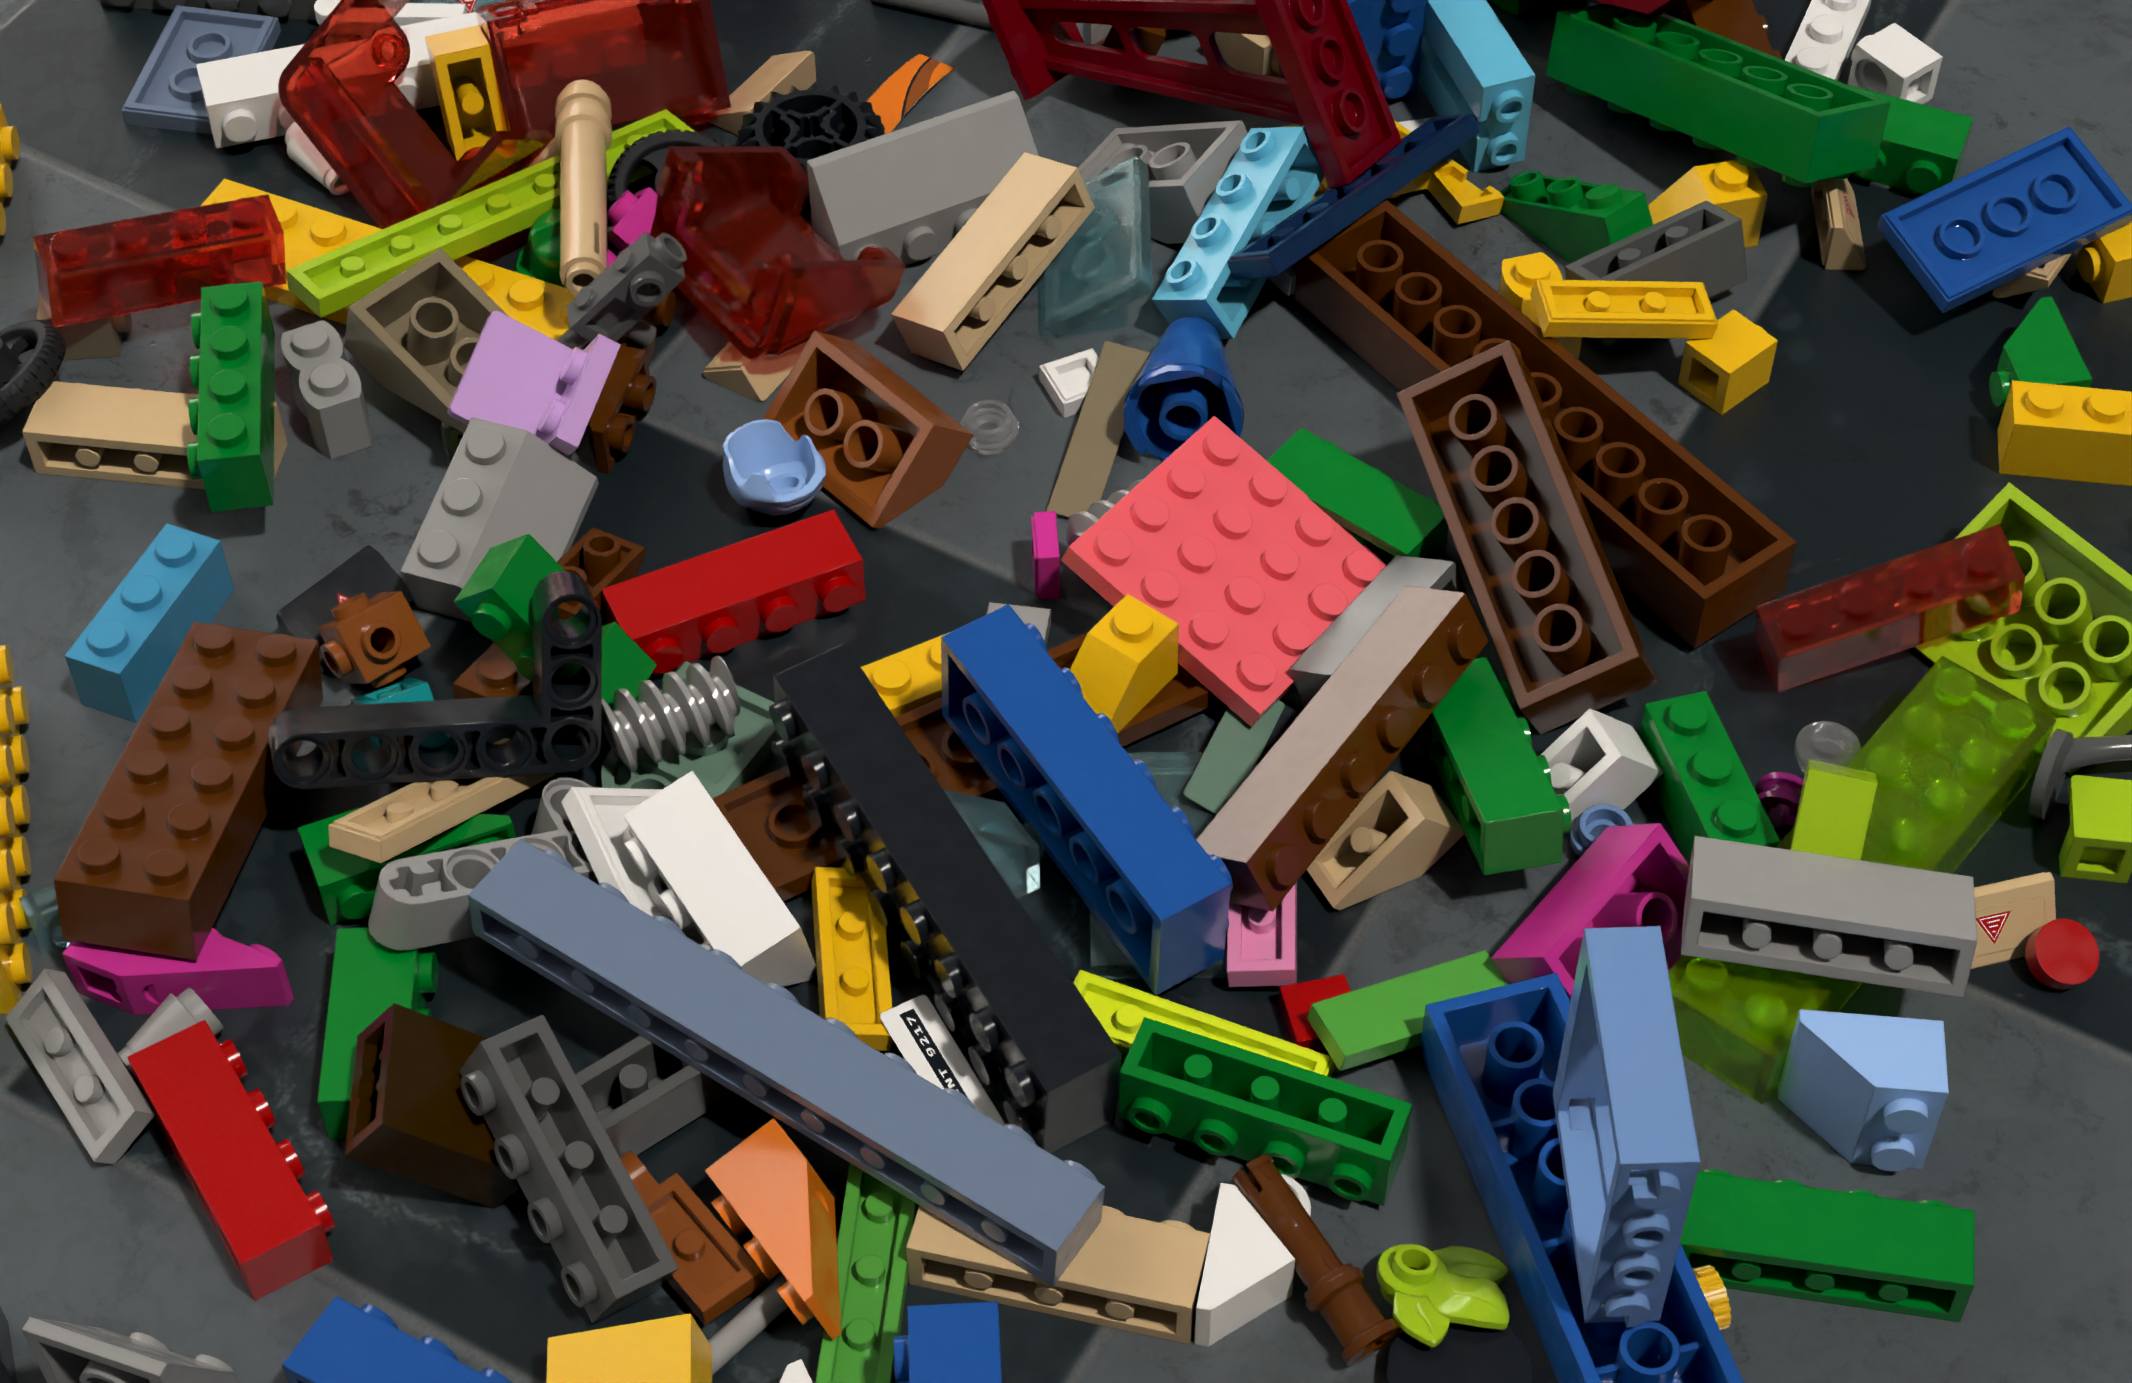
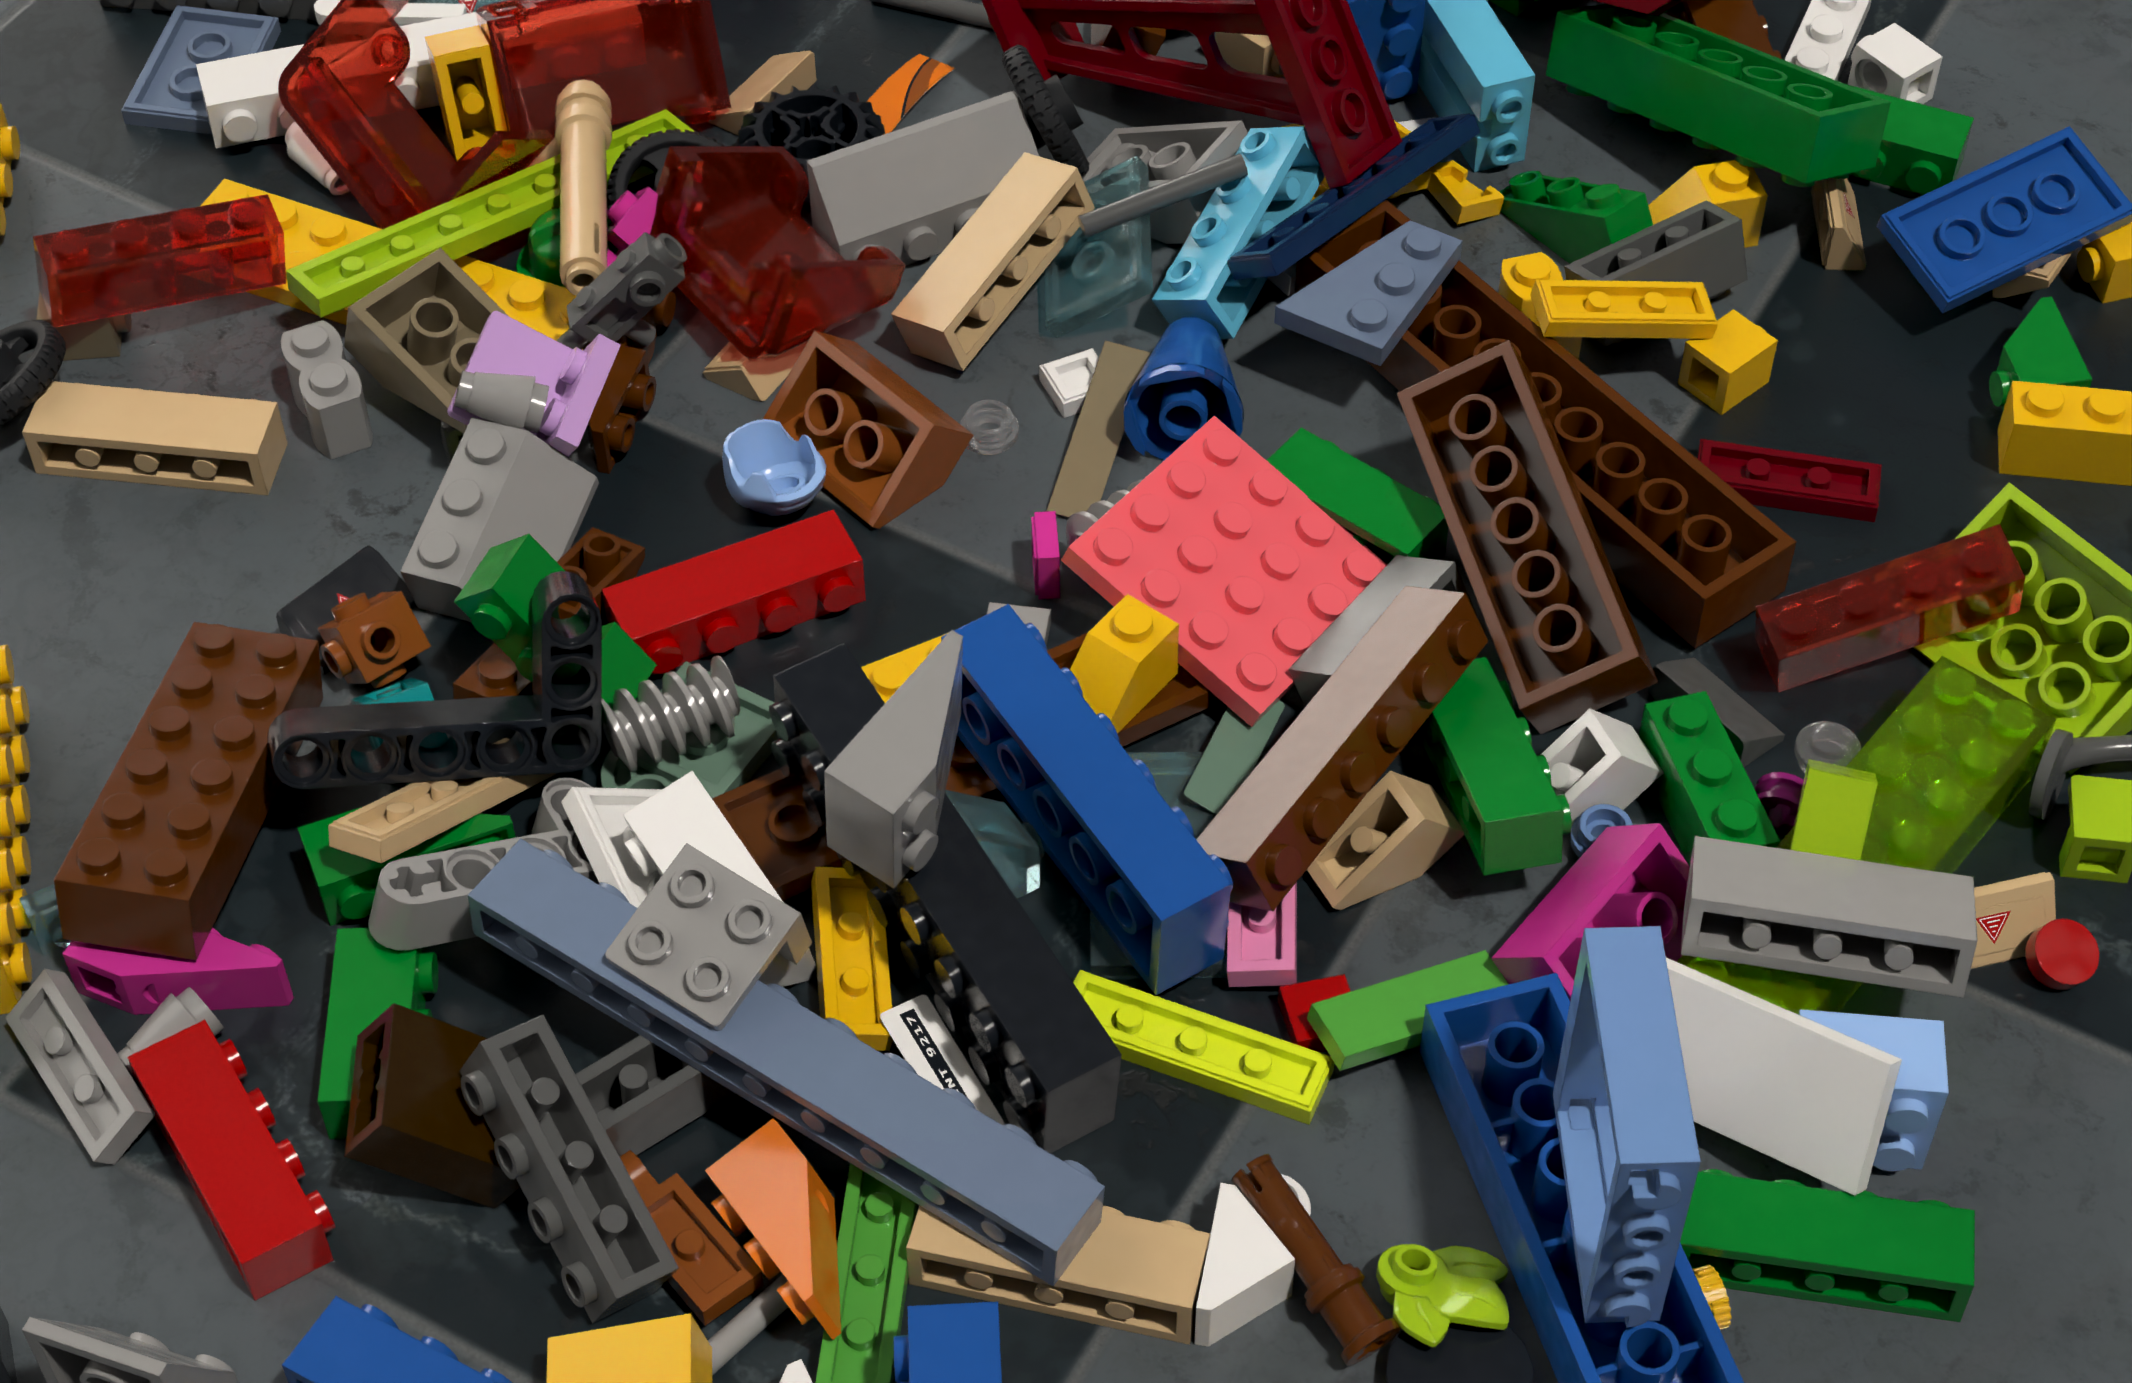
(146, 619): dark azure brick -> none
(234, 397): green brick -> none
(503, 398): none -> light grey cone
(706, 937): none -> light grey bracket
(894, 774): none -> light grey slope
(1046, 108): none -> black wheel
(1163, 195): none -> dark grey bar
(1260, 1106): green brick -> none
(1375, 294): none -> sand blue wing
(1745, 726): none -> dark grey slope
(1781, 1080): none -> white tile
(1796, 479): none -> dark red tile

